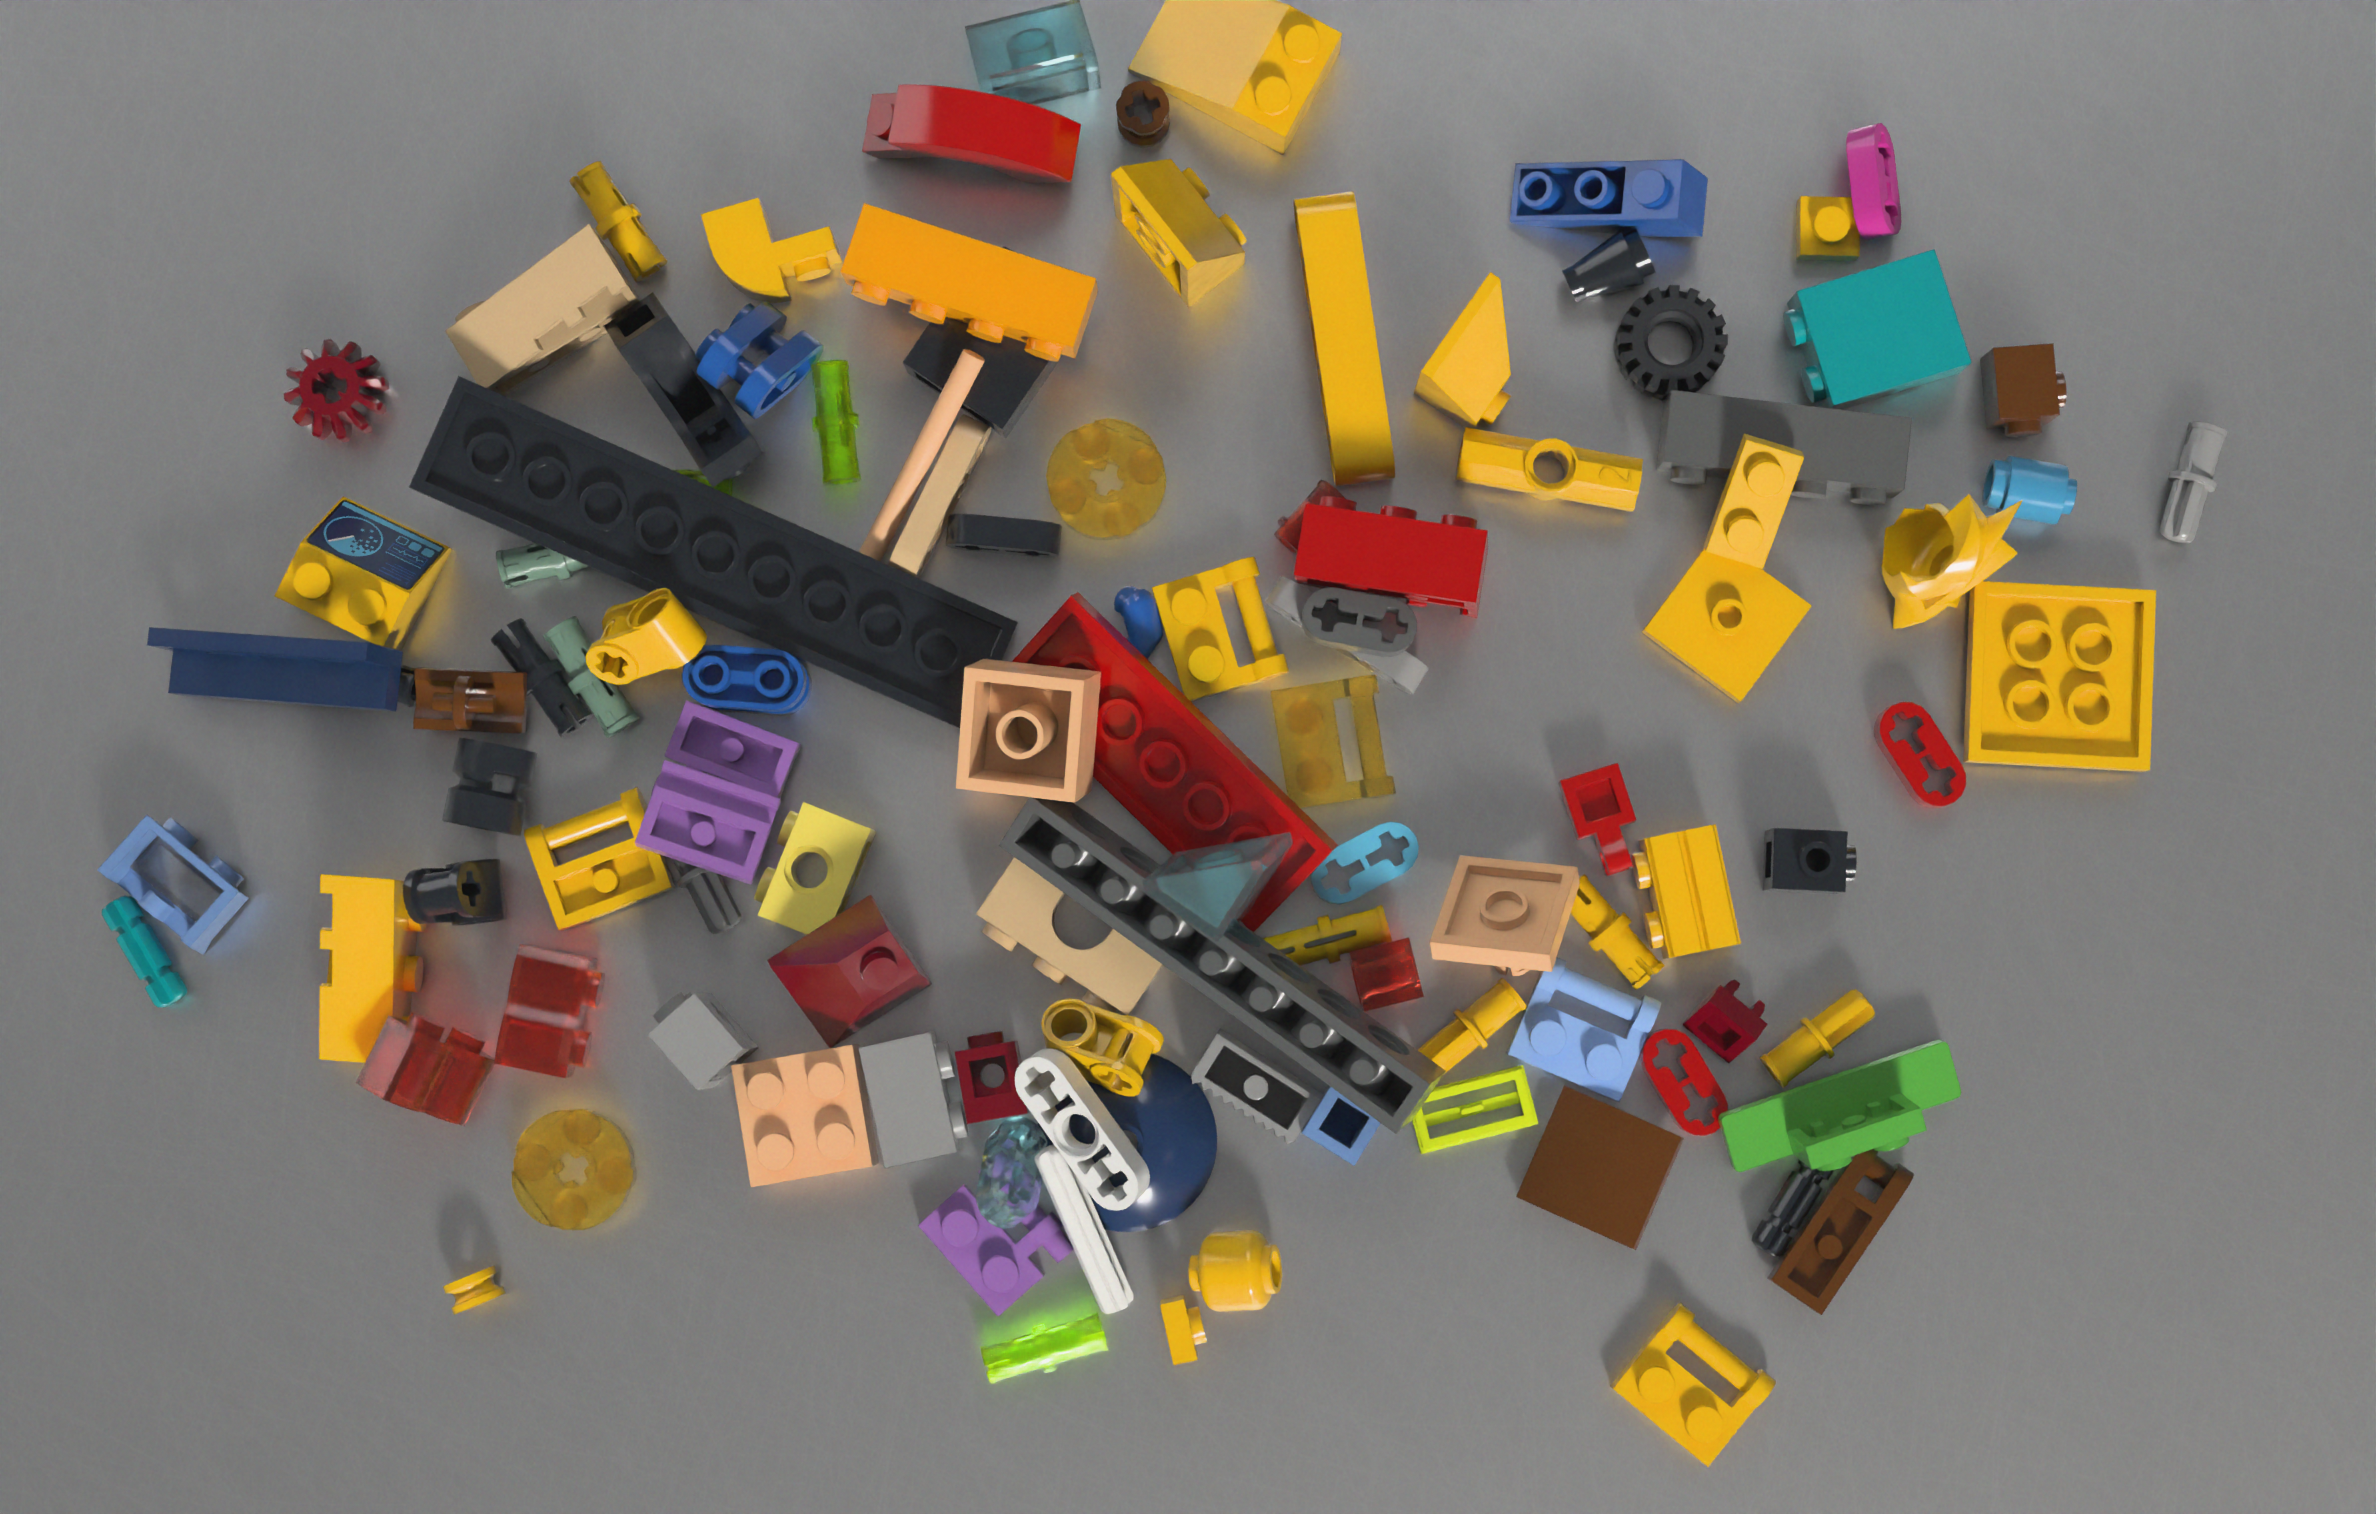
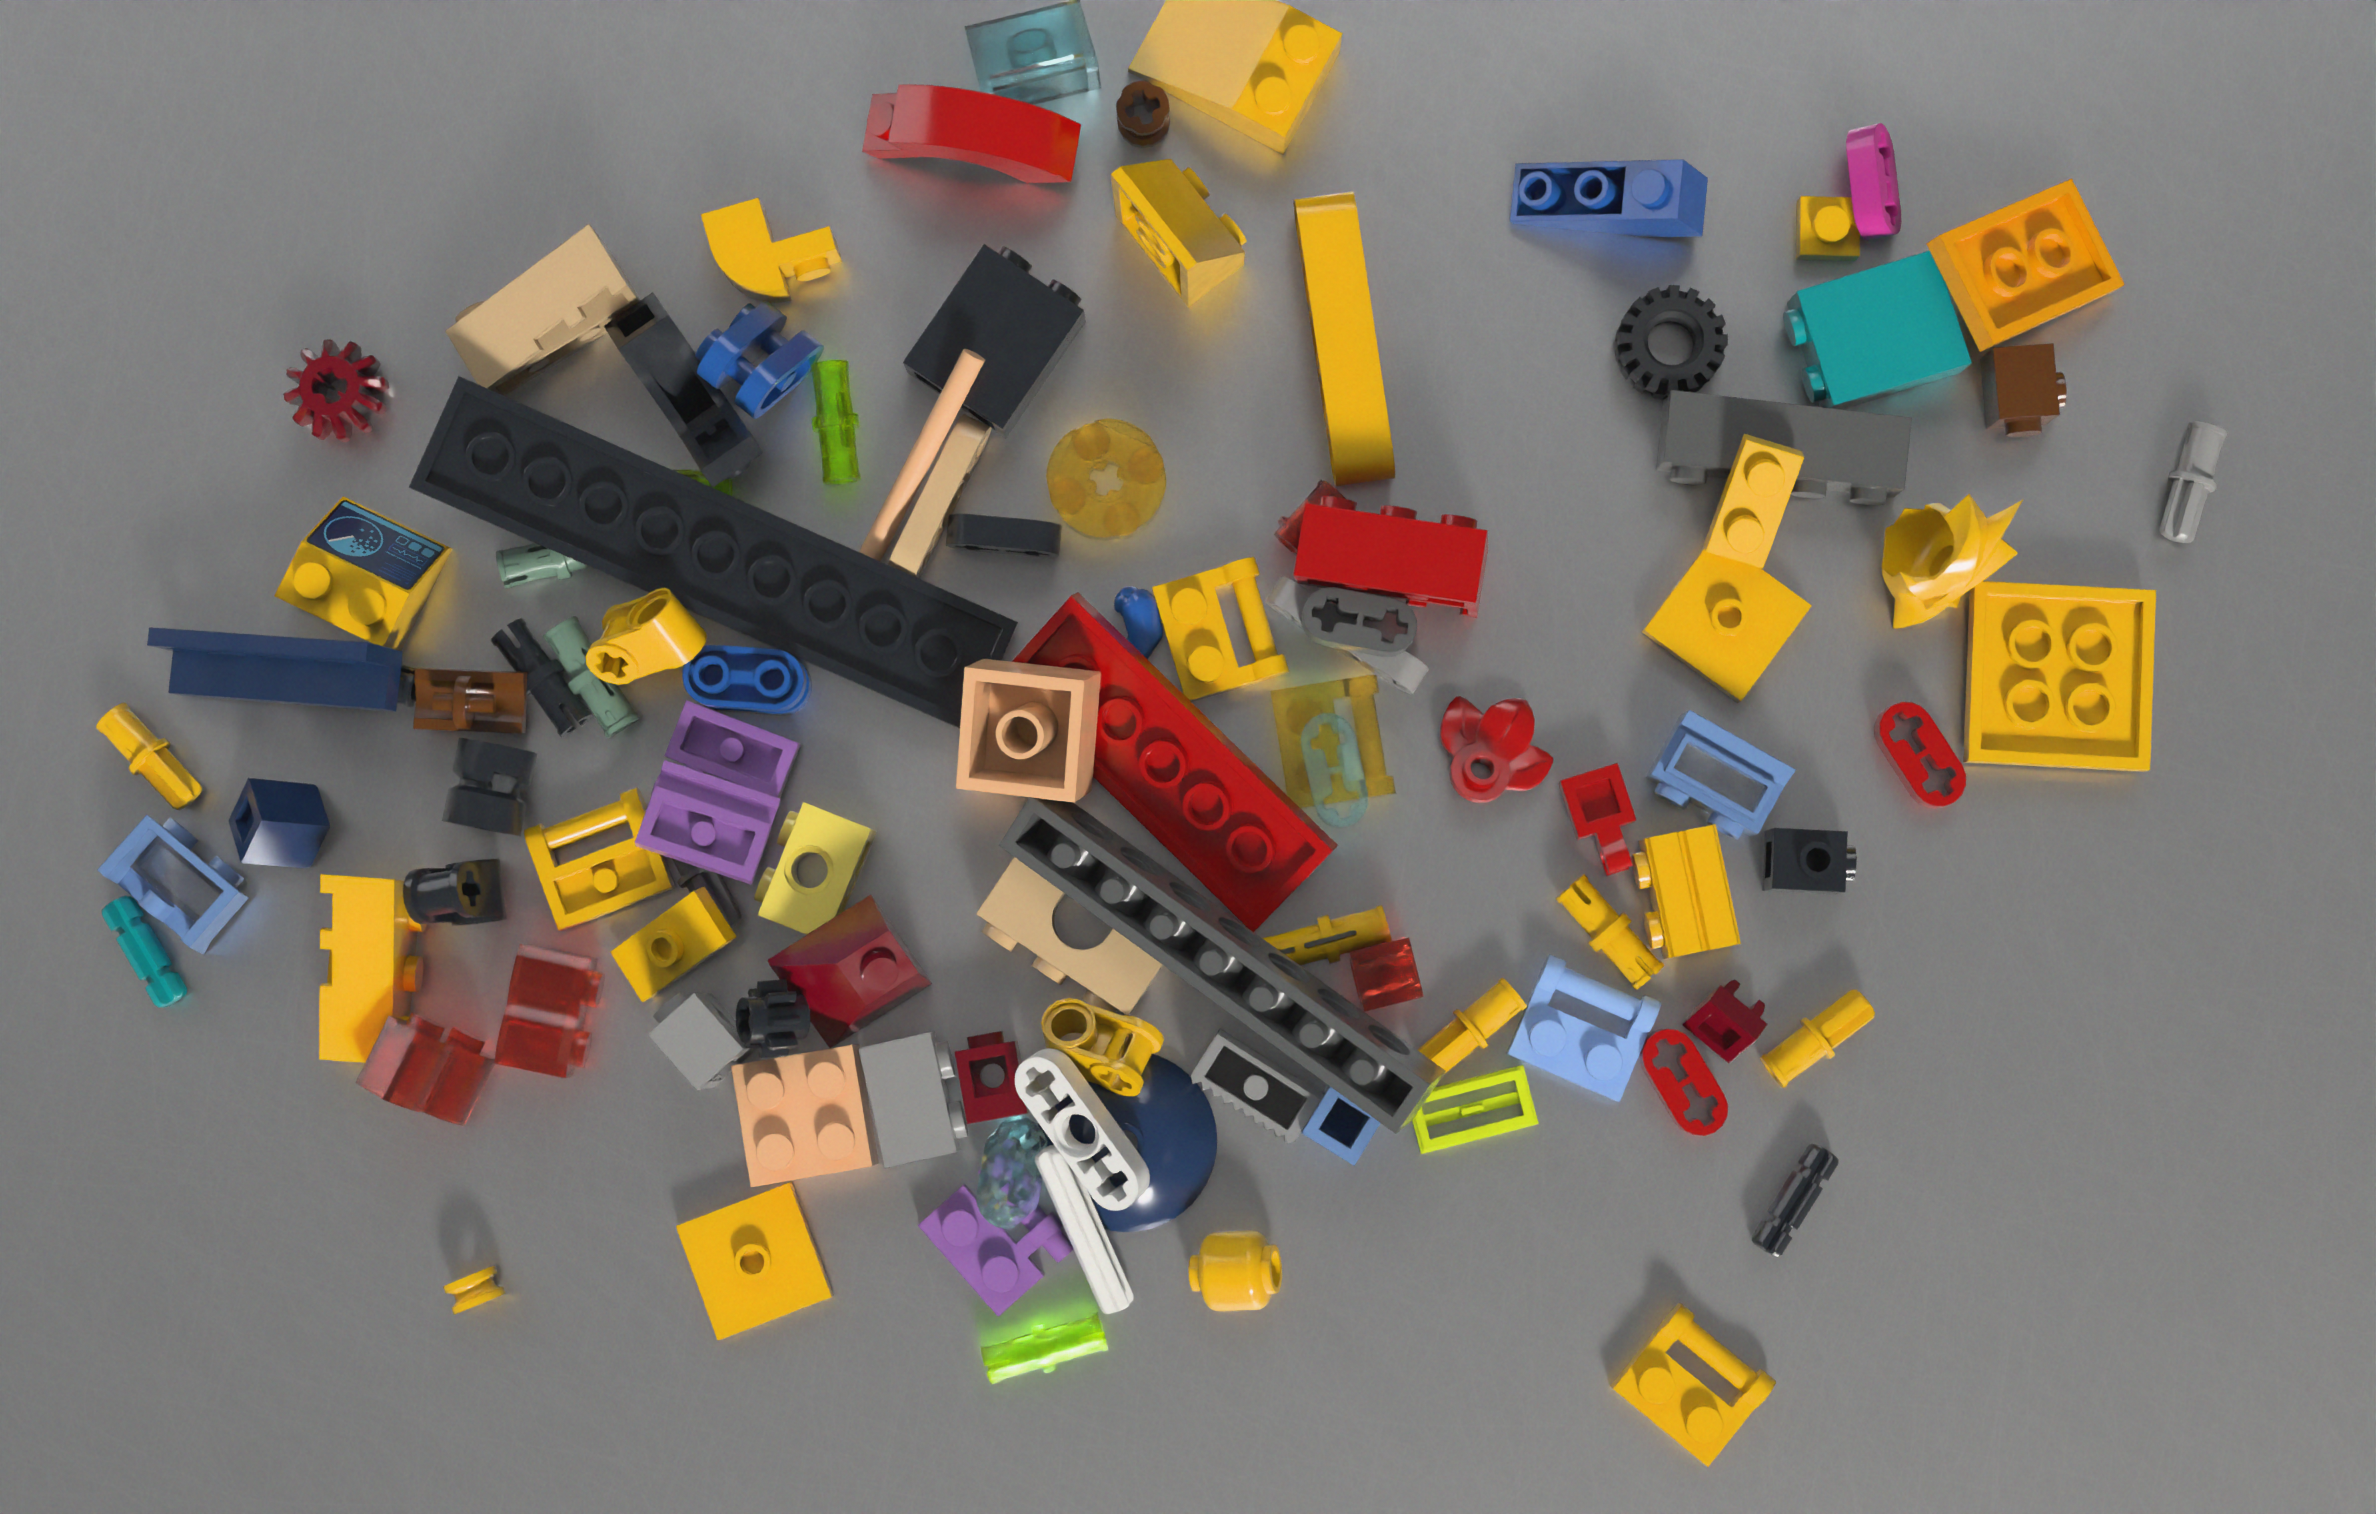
(149, 756): none -> yellow axle
(279, 823): none -> dark blue panel
(539, 1162): clear yellow plate -> none
(618, 221): yellow pin -> none
(673, 944): none -> yellow plate
(754, 1261): none -> yellow plate
(772, 1018): none -> black gear
(969, 282): light orange brick -> none
(1183, 1328): yellow plate -> none
(1217, 883): clear light blue slope -> none
(1348, 767): none -> clear light blue beam
(1371, 876): medium azure beam -> none
(1471, 362): yellow slope -> none
(1497, 740): none -> red plate
(1505, 914): light nougat tile -> none
(1588, 474): yellow piece -> none
(1600, 1167): reddish brown slope -> none
(1610, 267): black cone -> none
(1718, 775): none -> medium blue window
(1839, 1230): reddish brown plate -> none
(1843, 1113): bright green bracket -> none
(2025, 264): none -> light orange plate
(2040, 485): dark azure brick -> none

